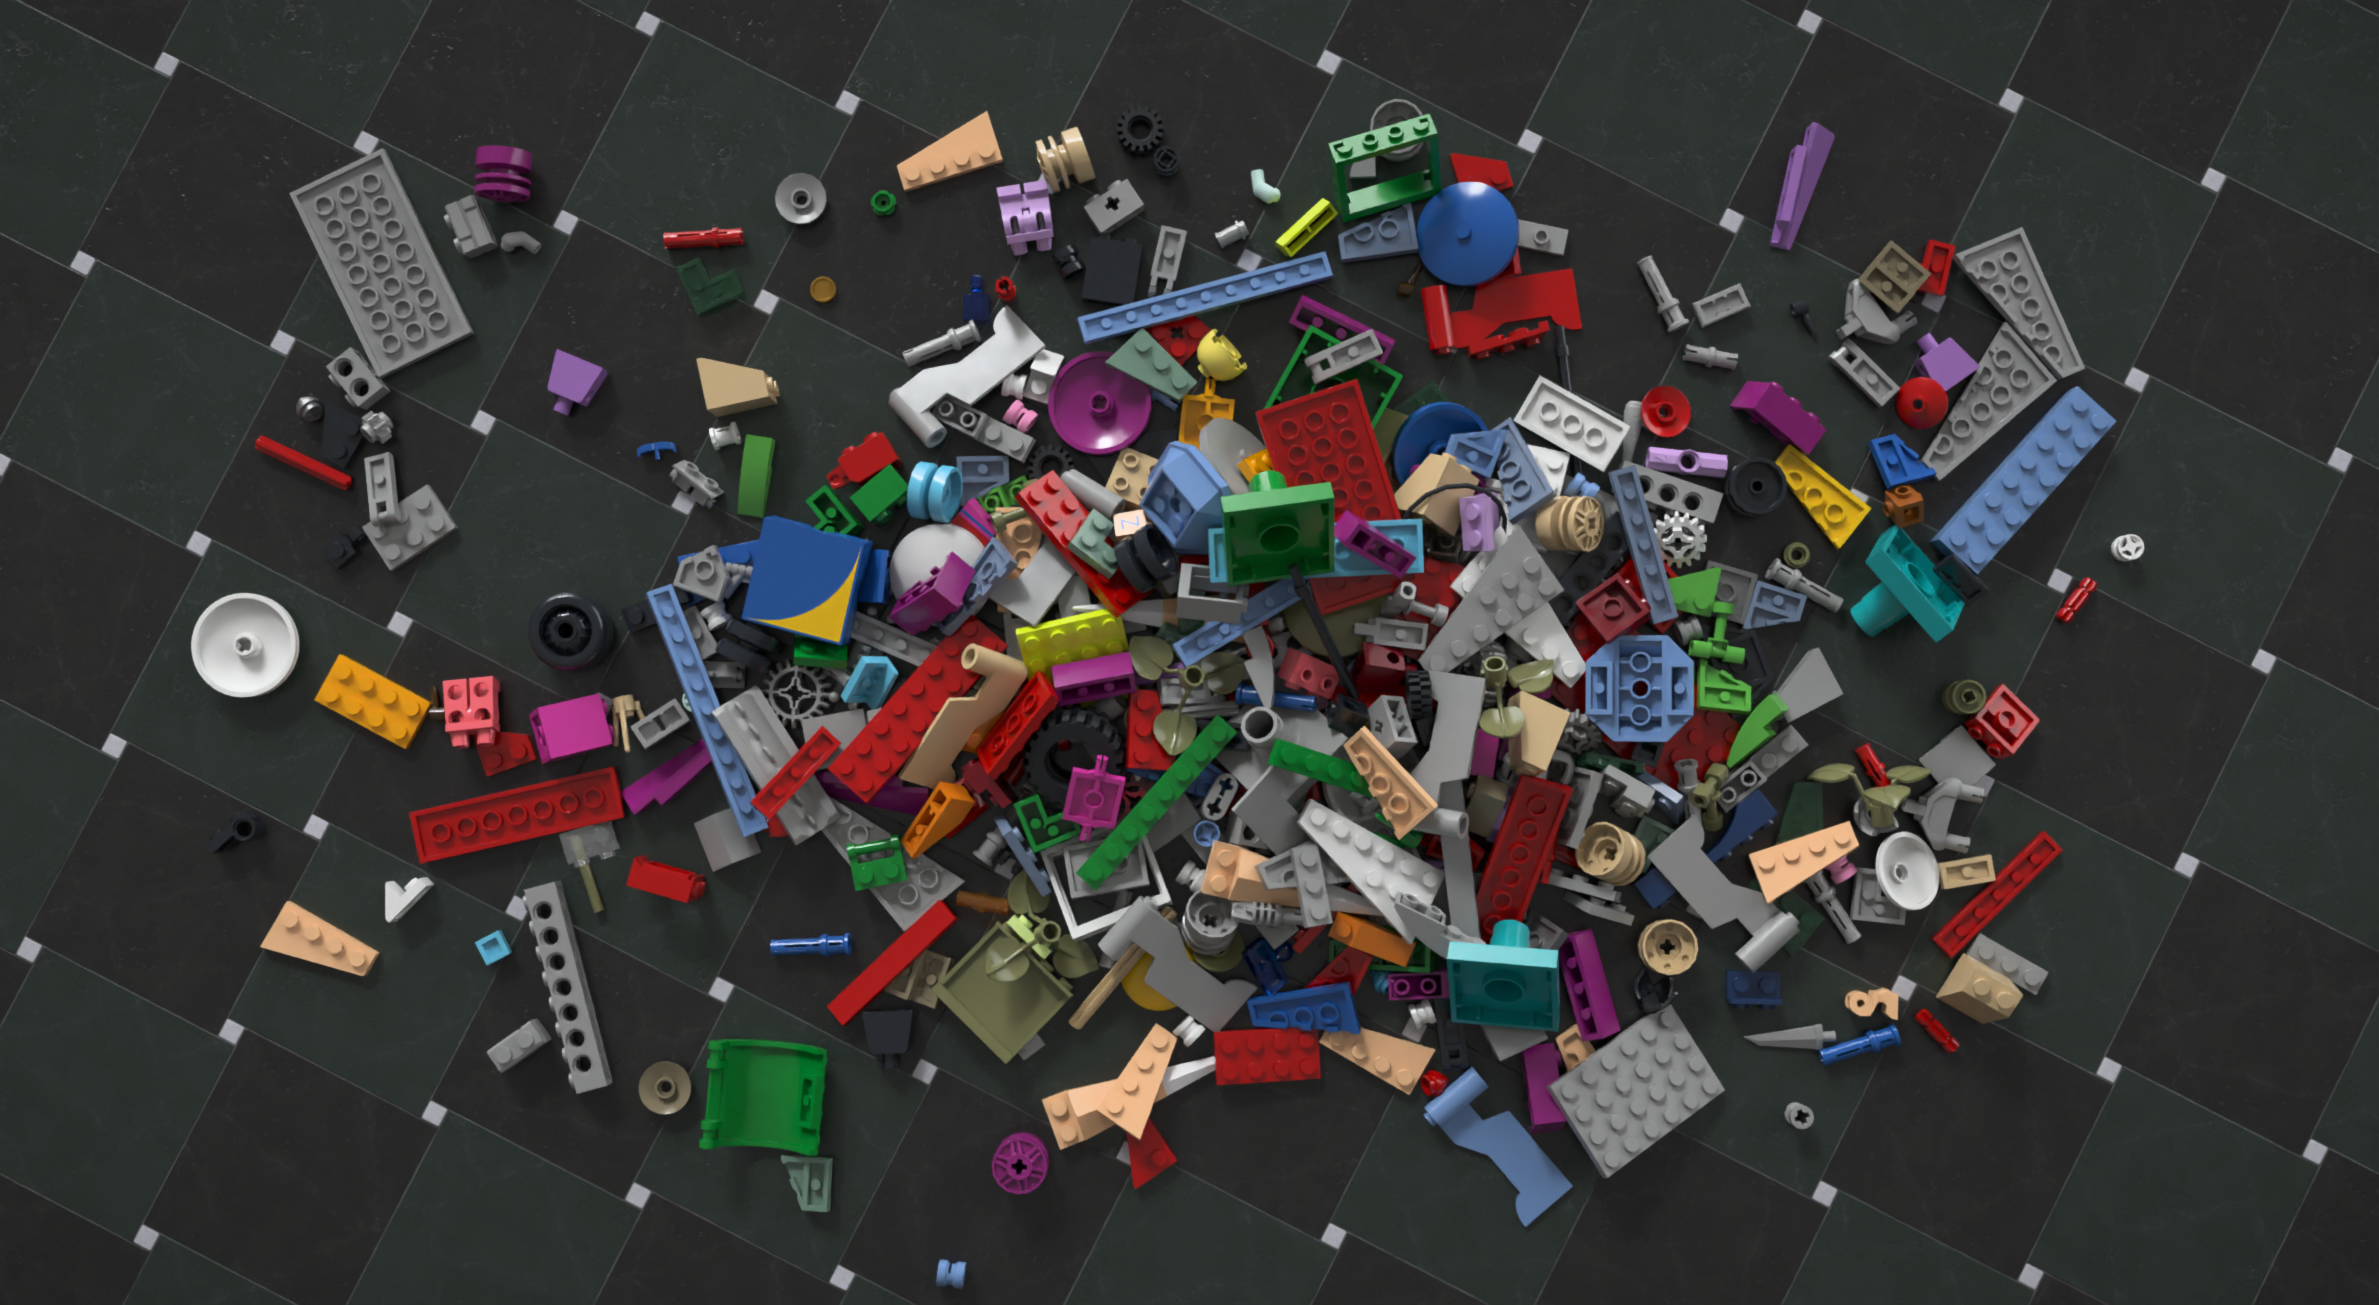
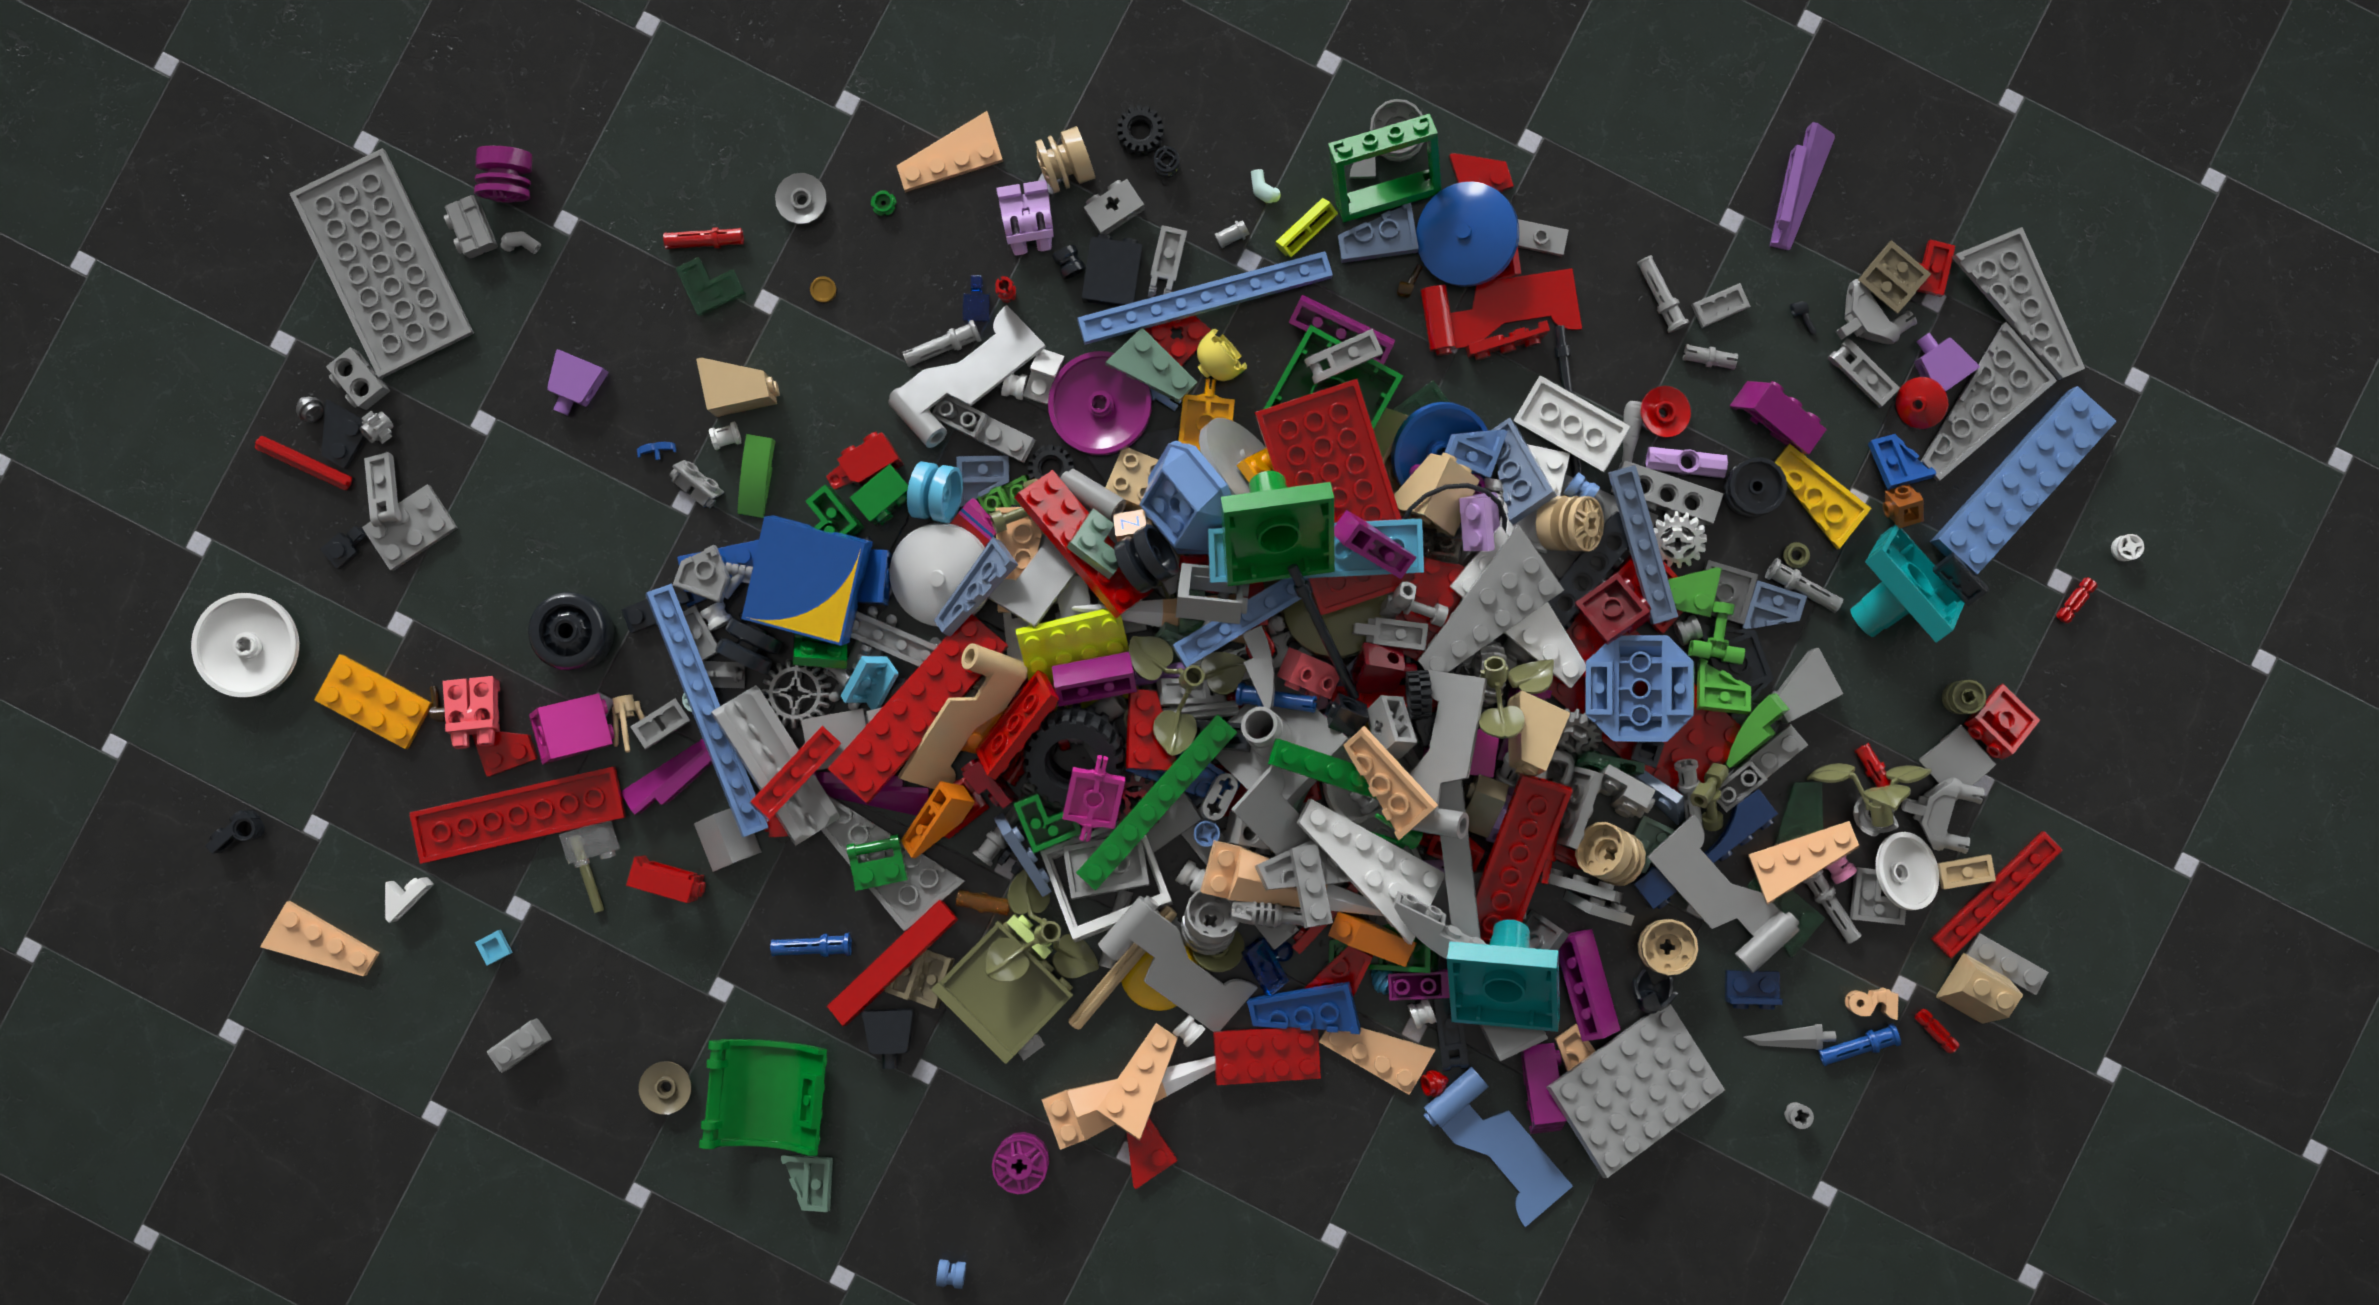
(579, 997): light grey brick -> none
(935, 597): magenta wedge -> none
(1020, 417): bright pink wheel -> none

